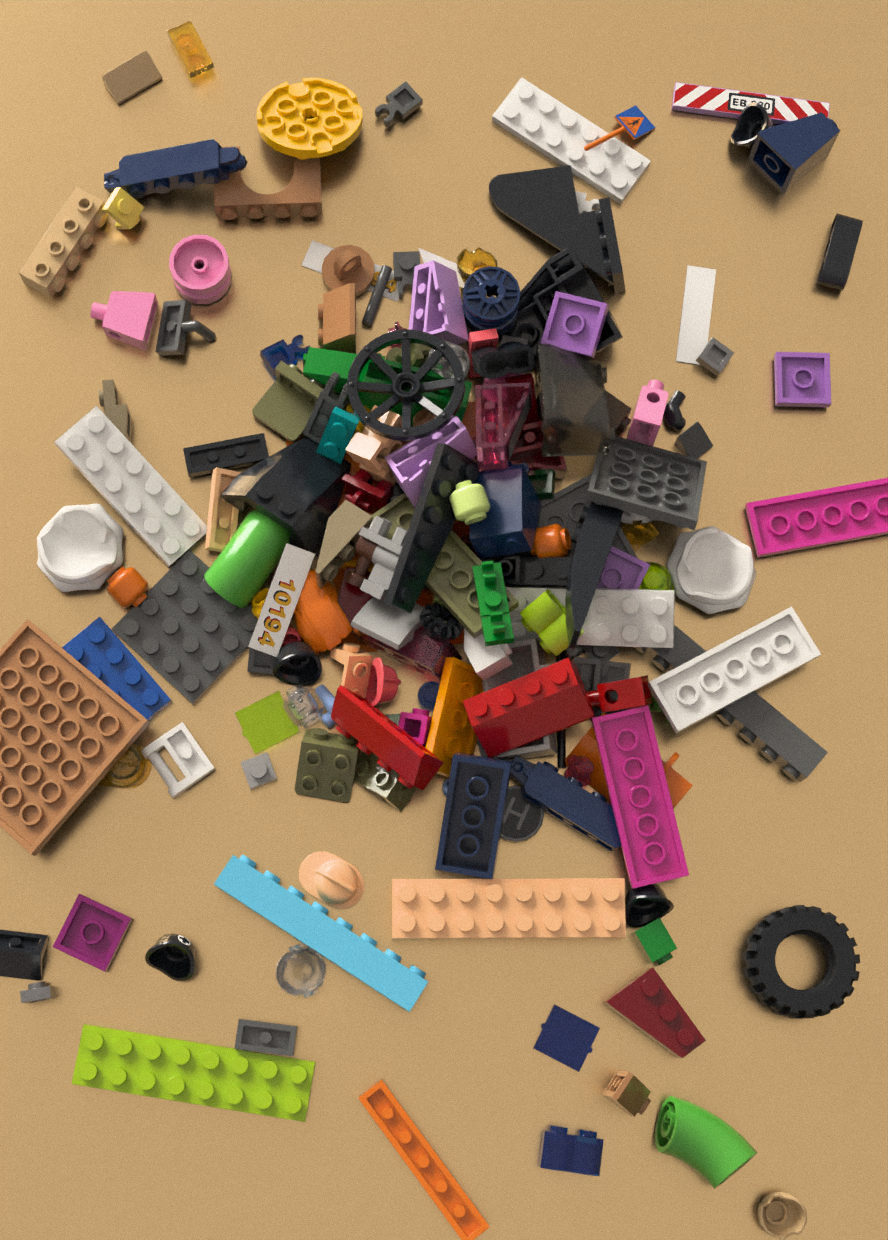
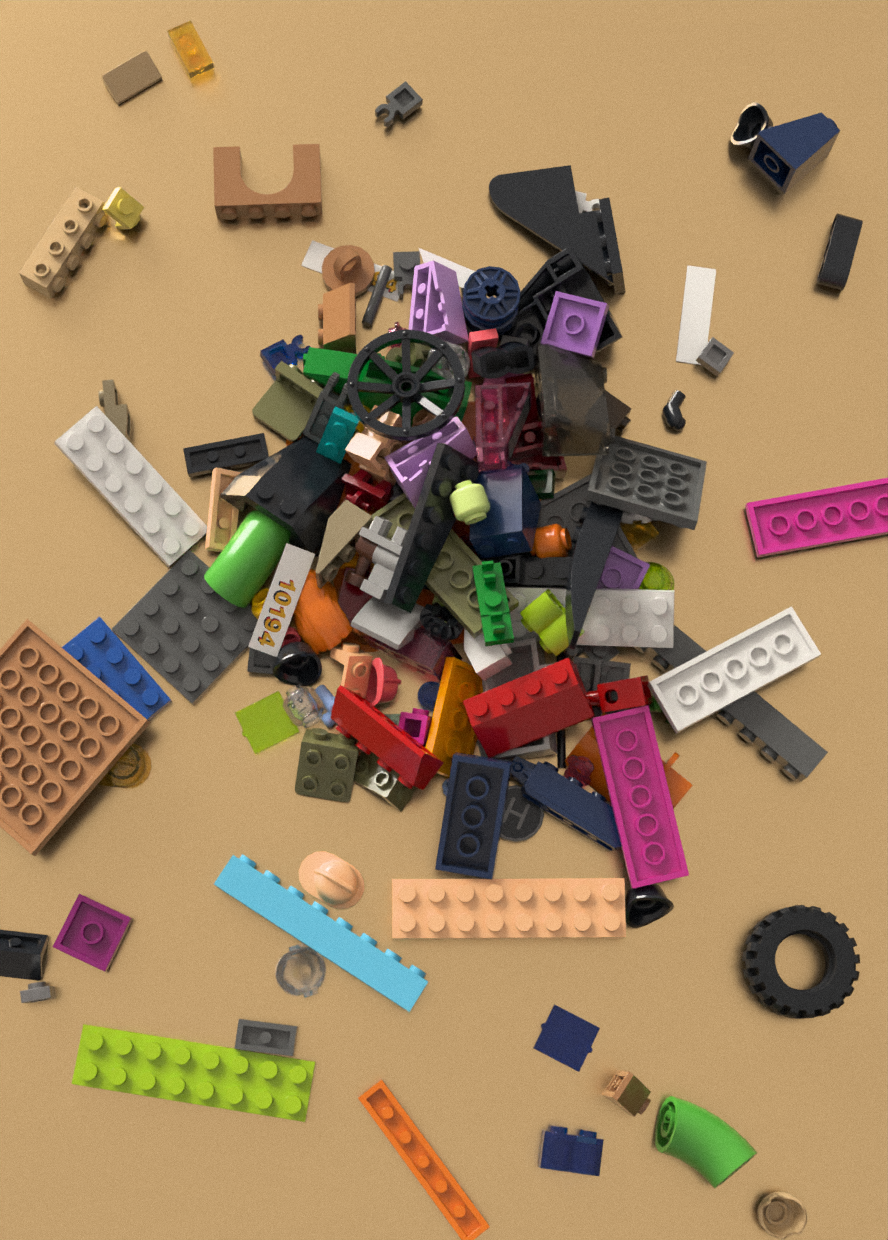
(80, 547): white piece -> none
(127, 587): orange head -> none
(128, 317): bright pink torso -> none
(173, 956): black helmet -> none
(174, 168): dark blue hinge -> none
(174, 328): dark grey plate -> none
(186, 755): white plate -> none
(200, 269): bright pink wheel -> none
(259, 771): light grey plate -> none
(286, 107): yellow plate -> none
(471, 261): clear yellow hair -> none
(562, 138): white plate -> none
(632, 122): piece -> none
(648, 413): bright pink torso -> none
(655, 942): green brick -> none
(657, 1013): dark red wedge -> none
(694, 441): dark grey slope -> none
(711, 570): white piece -> none
(732, 102): tile -> none
(802, 379): medium lavender plate -> none

